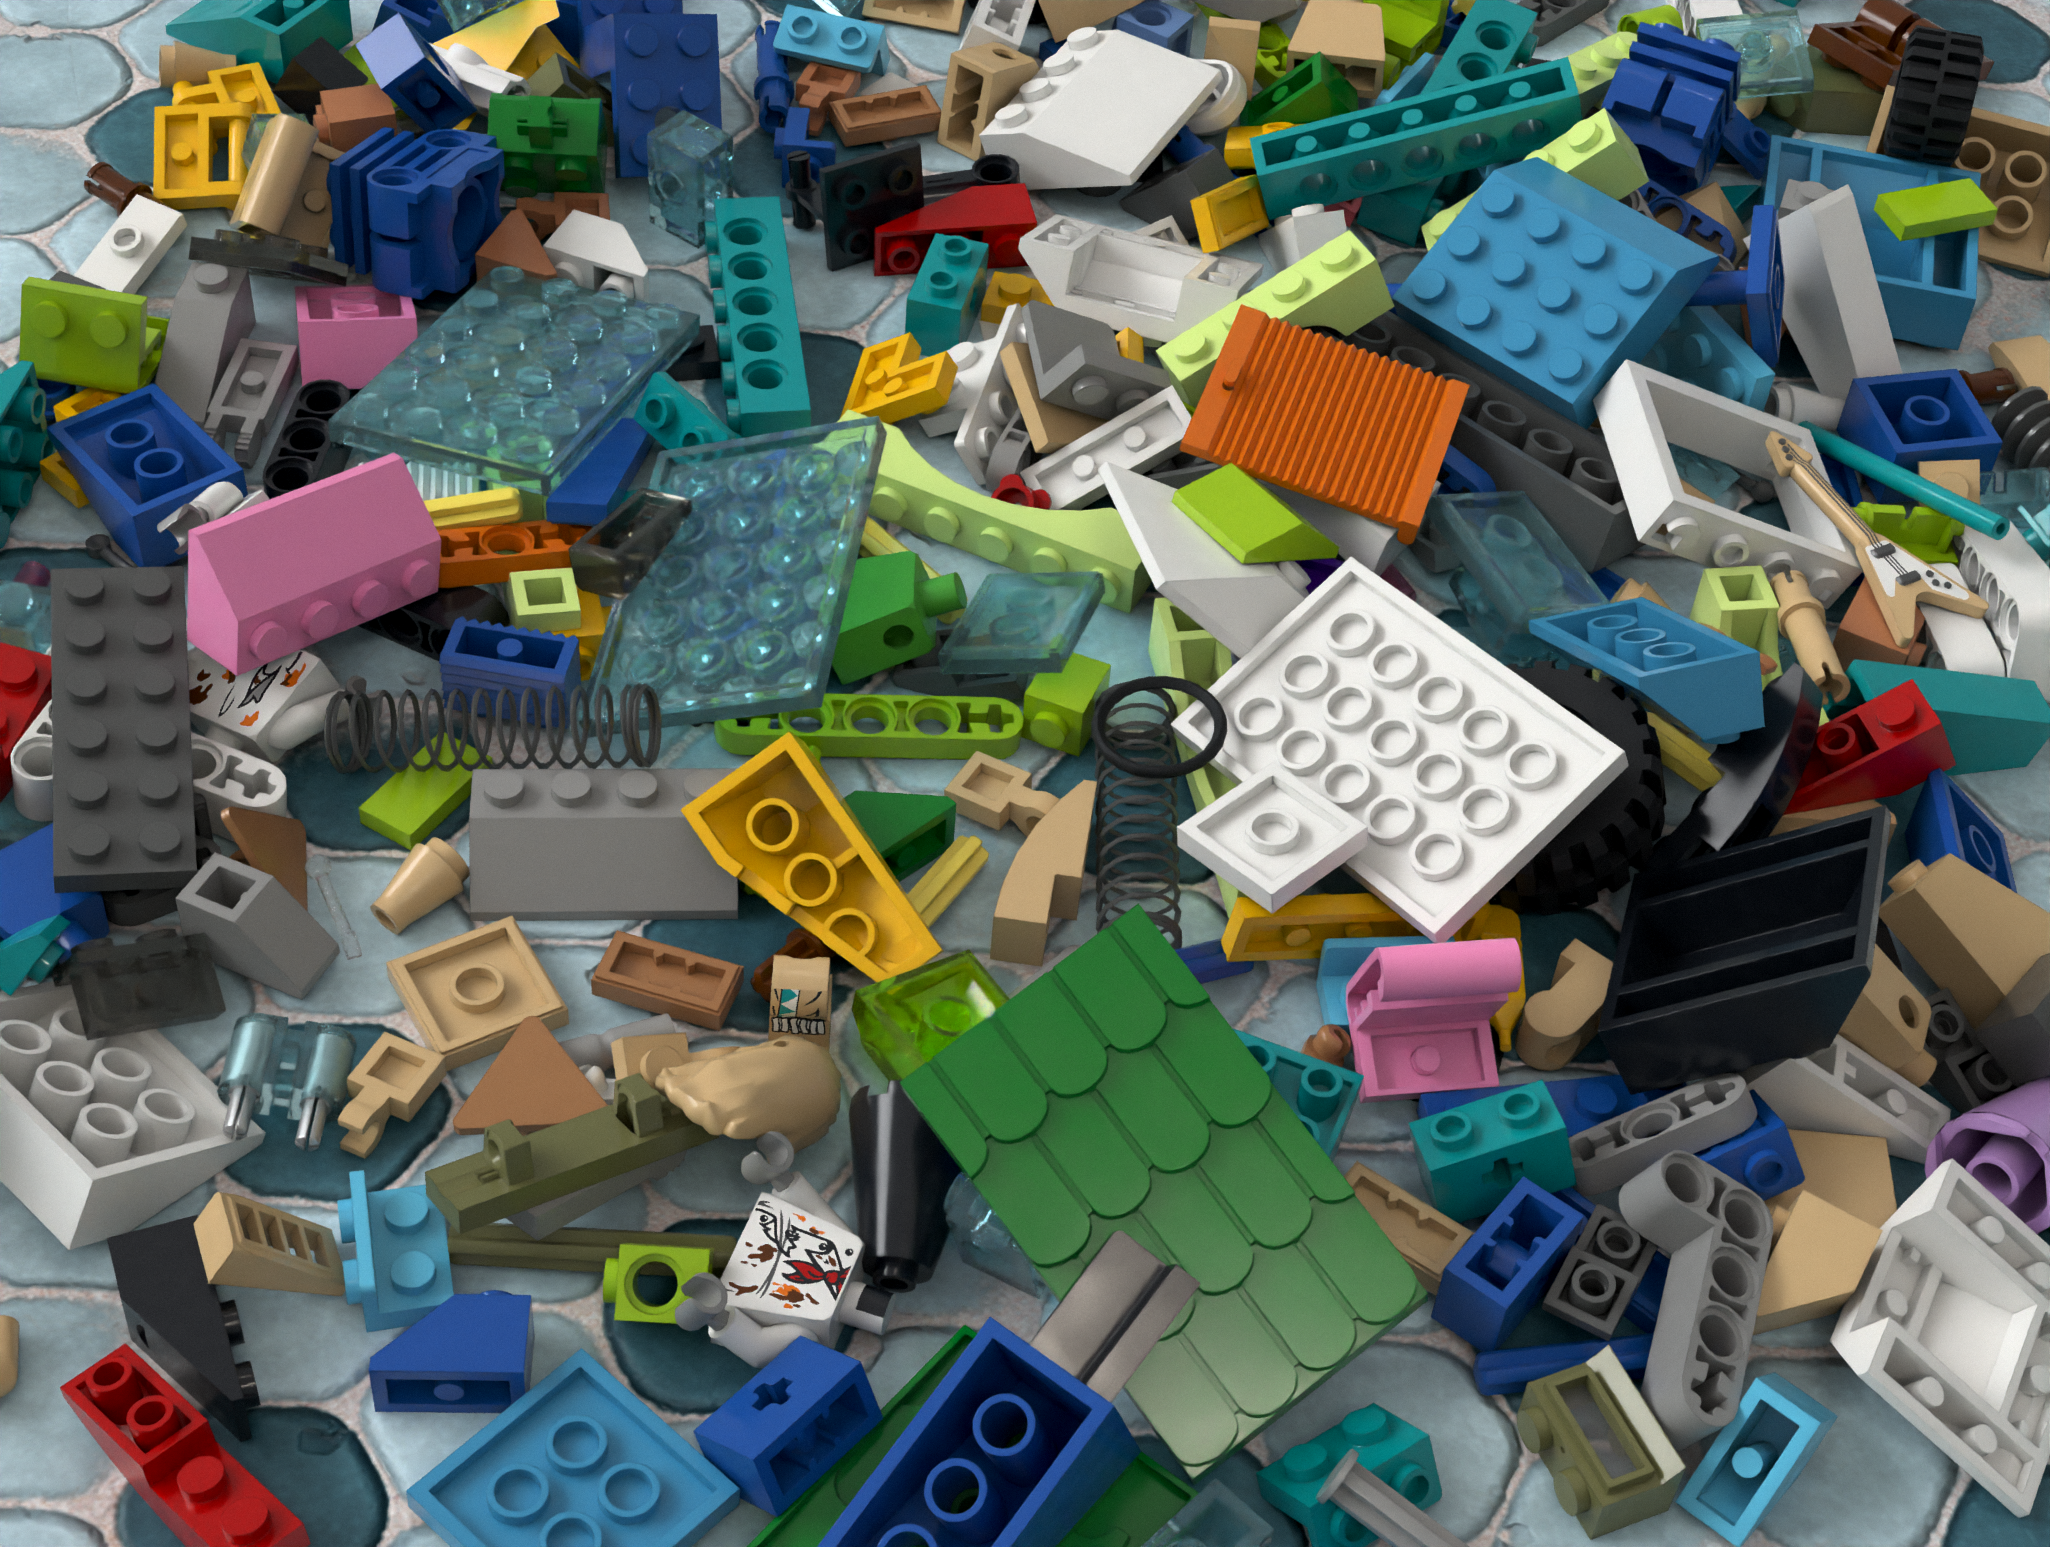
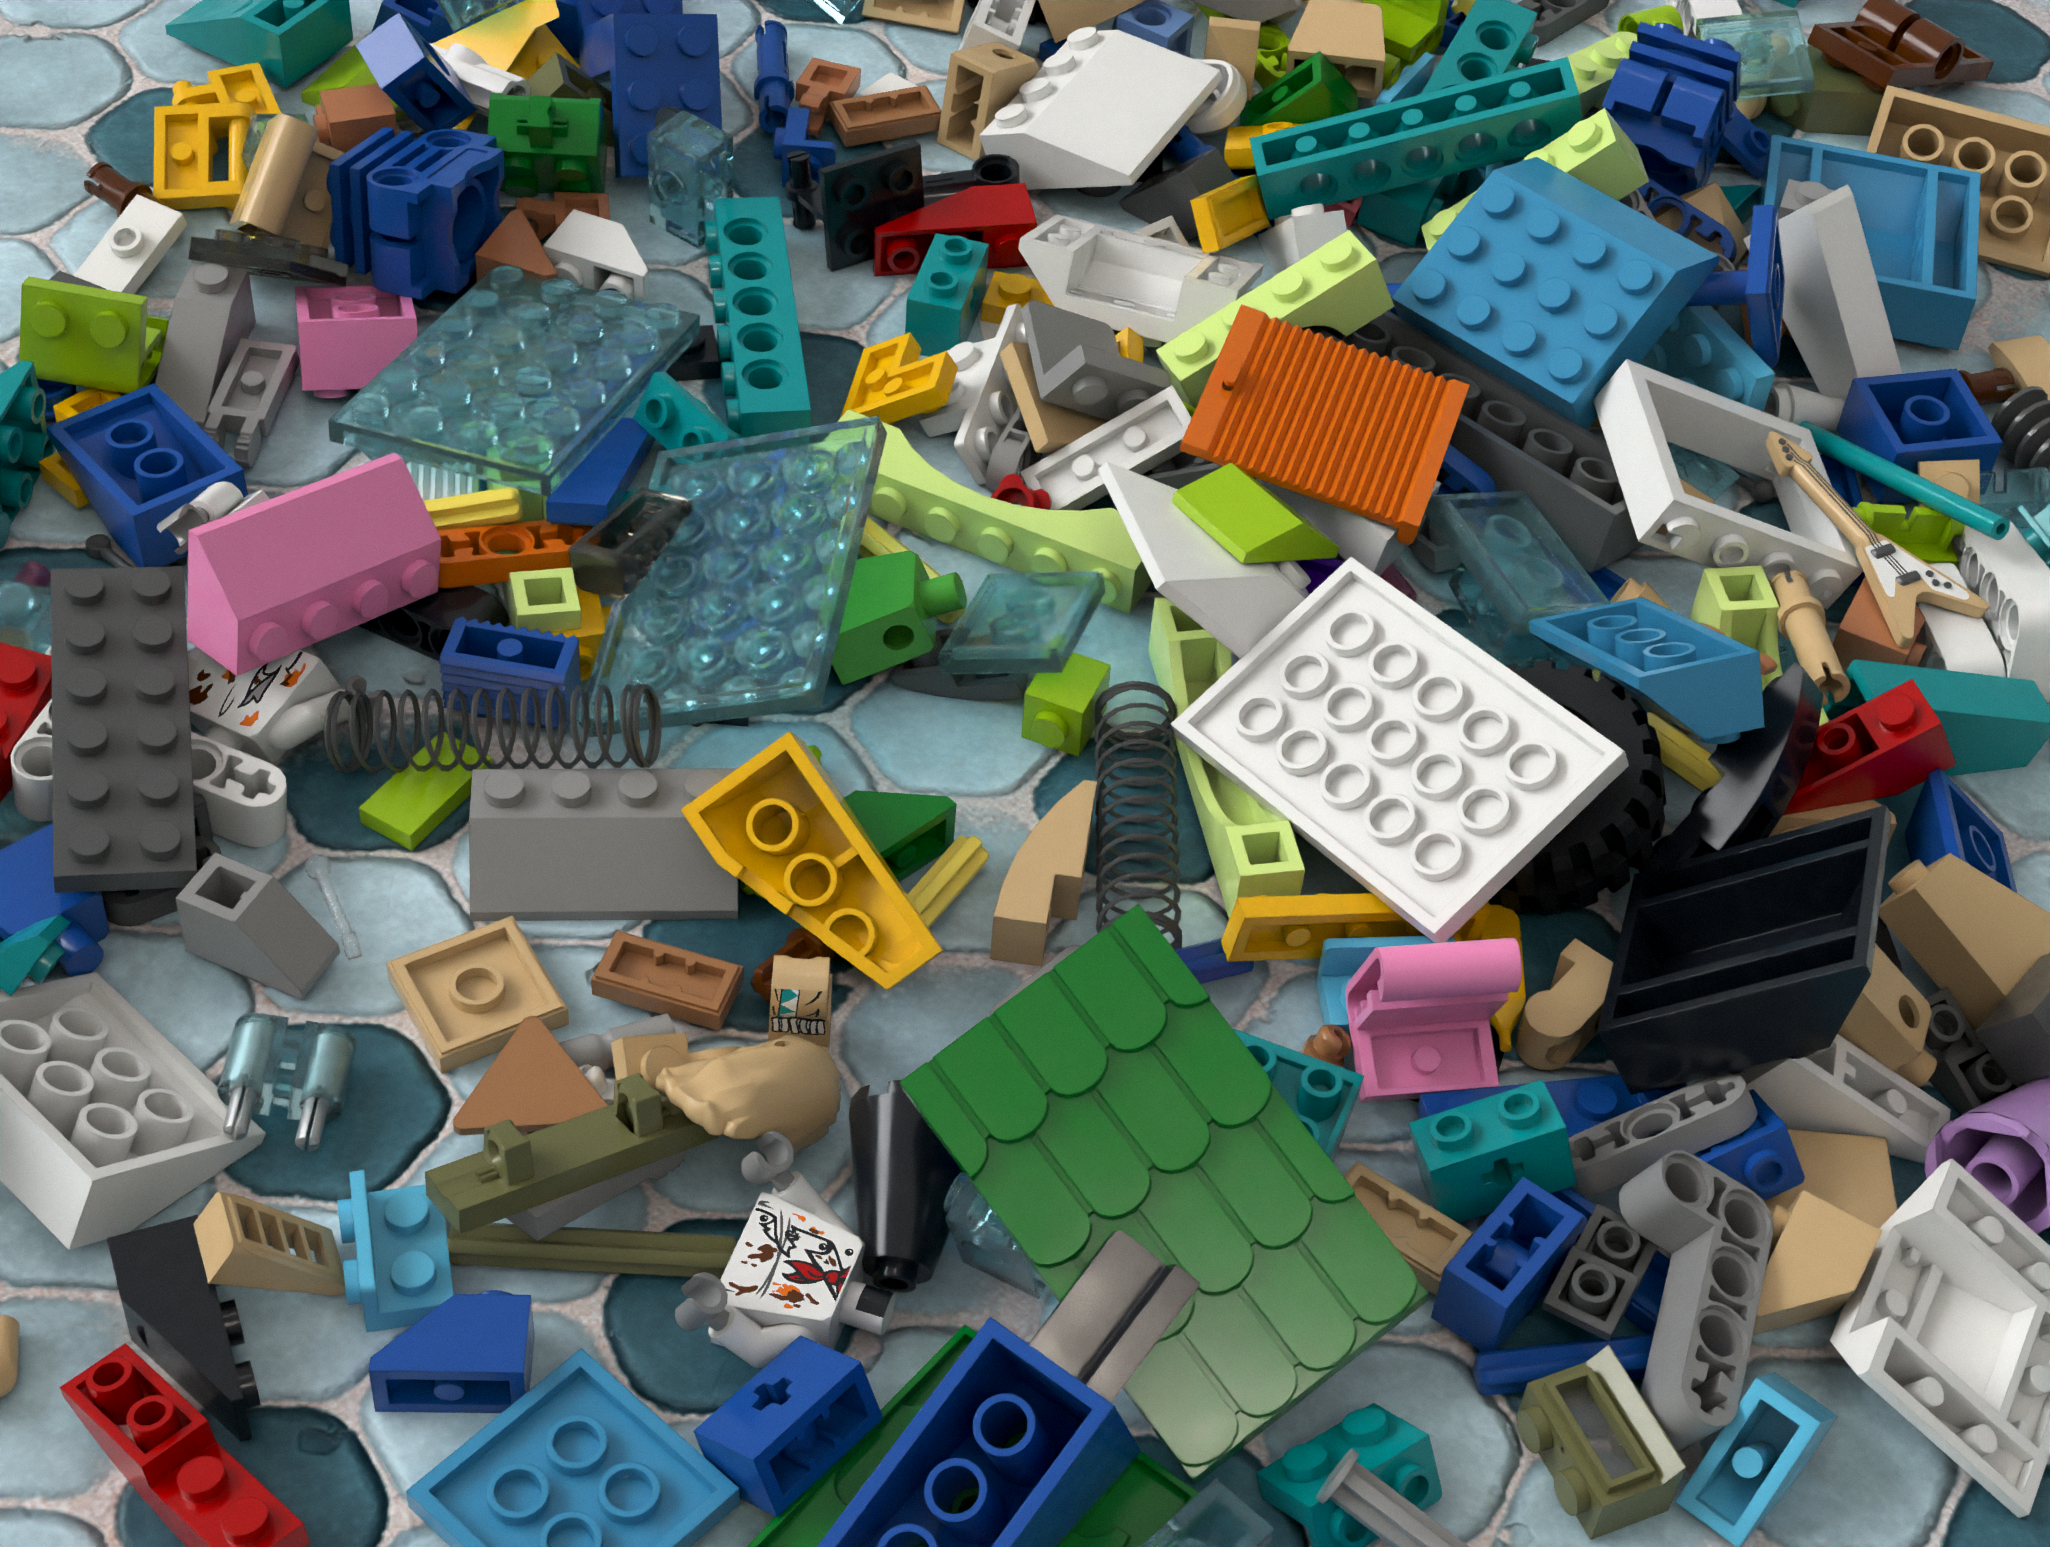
(142, 984): clear smoke bracket -> none
(189, 64): tan cone -> none
(272, 846): medium nougat piece -> none
(303, 445): black beam -> none
(316, 70): black panel -> none
(388, 1081): tan plate -> none
(422, 883): tan cone -> none
(622, 1274): lime brick -> none
(832, 40): medium azure bracket -> none
(900, 736): lime beam -> none
(923, 1011): clear neon green slope -> none
(997, 792): tan plate -> none
(1159, 772): black tyre -> none
(1272, 837): white plate -> none
(1933, 96): black tyre -> none
(1935, 209): lime tile -> none

